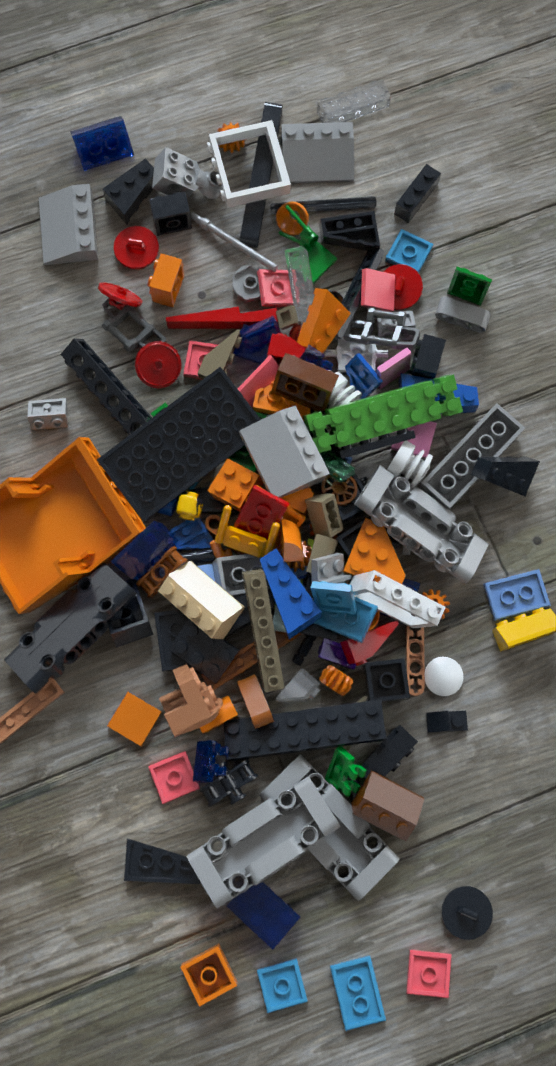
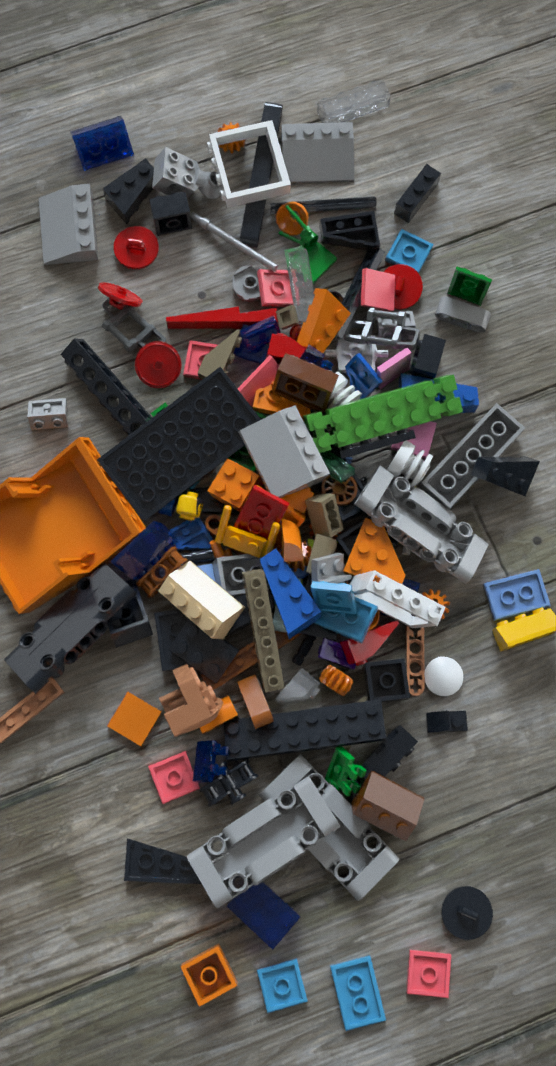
(166, 280): orange brick -> none

